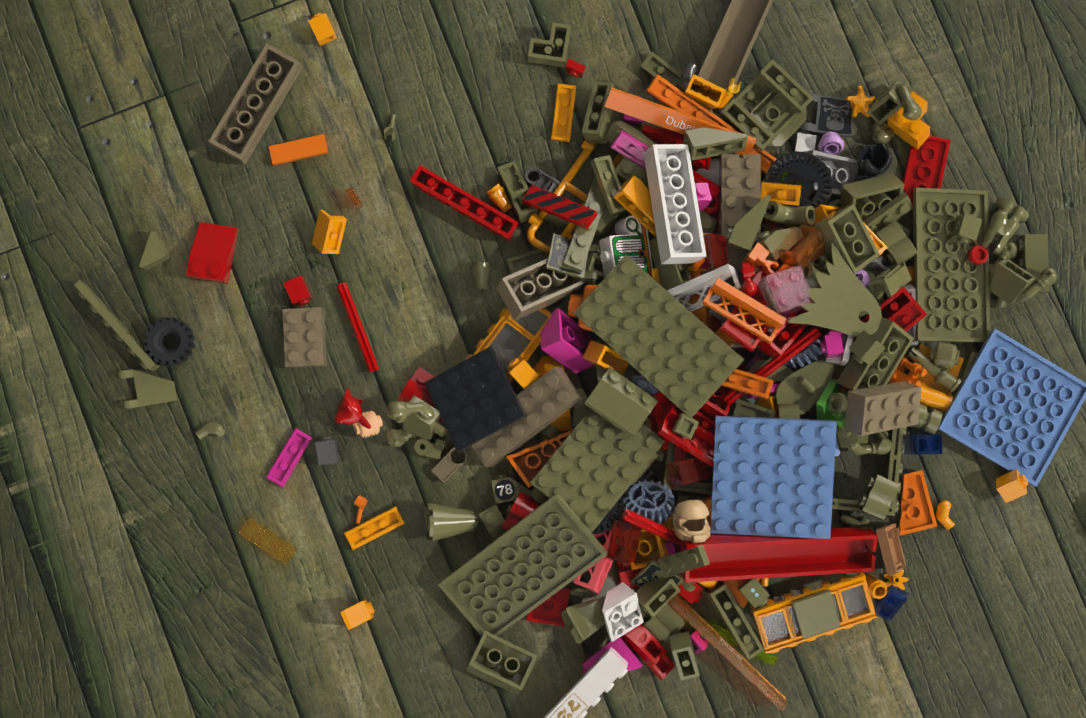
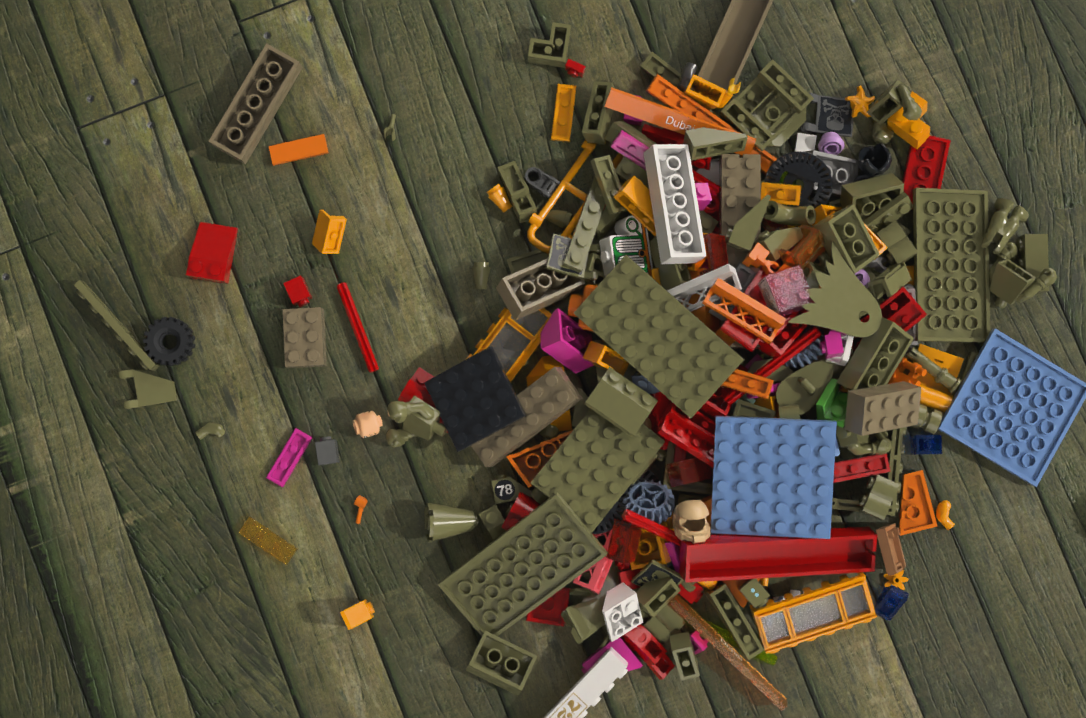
(154, 252): olive slope -> none
(322, 28): light orange brick -> none
(350, 411): red animal -> none
(354, 198): clear orange tile -> none
(374, 528): light orange tile -> none
(426, 448): olive leg -> none
(447, 467): dark tan piece -> none
(464, 203): red brick -> none
(522, 372): light orange brick -> none
(559, 207): red tile -> none
(683, 561): olive plate -> none
(685, 426): olive tile -> none
(747, 272): red plate -> none
(816, 614): olive tile -> none
(838, 402): olive tile -> none
(851, 522): olive arm -> none
(860, 467): none -> red tile
(866, 348): olive brick -> none
(876, 587): light orange cone -> none
(945, 355): olive head -> none
(966, 229): olive brick -> none
(978, 255): red tile -> none
(1011, 485): light orange brick -> none

